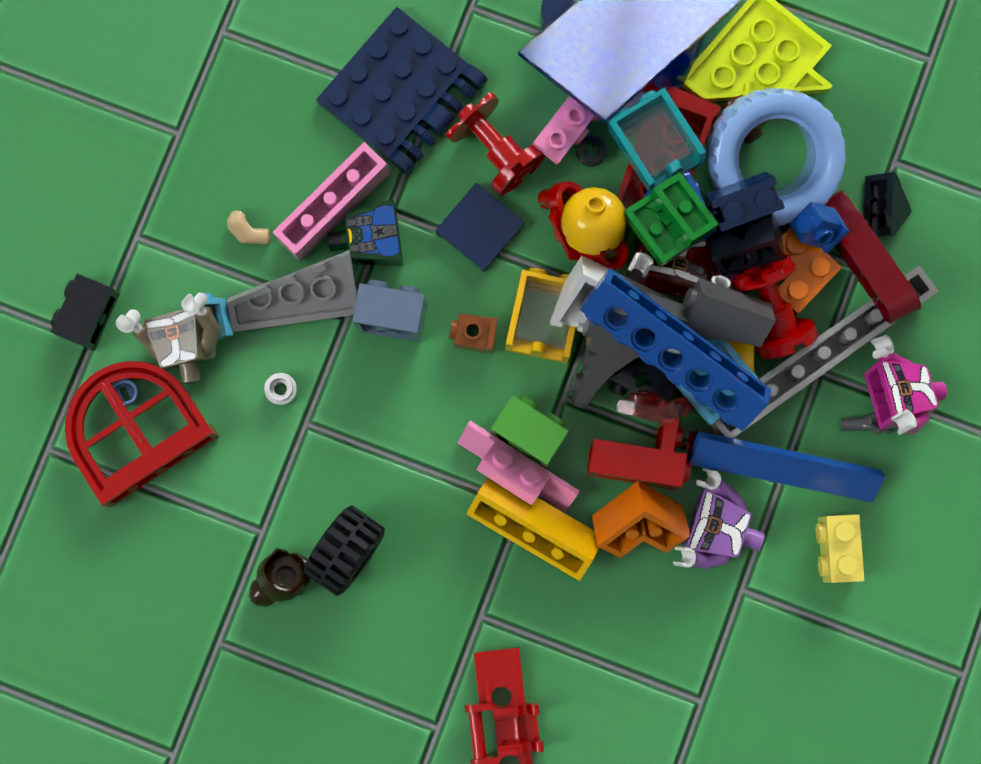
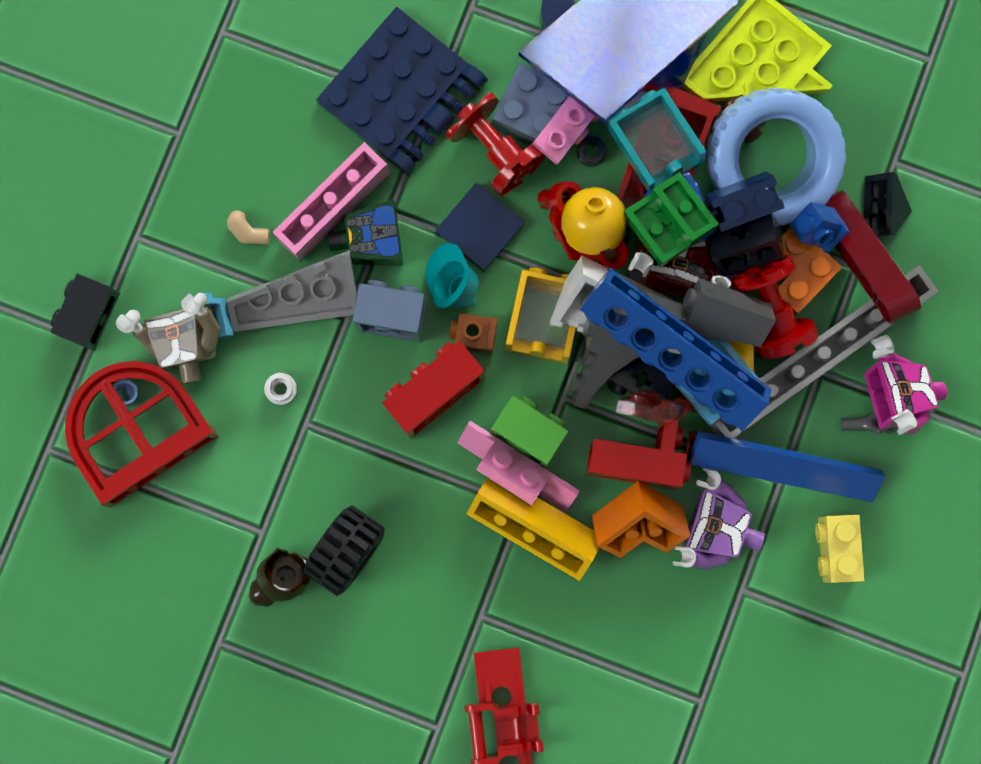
(433, 388): none -> red brick
(451, 278): none -> teal piece
(527, 105): none -> sand blue brick

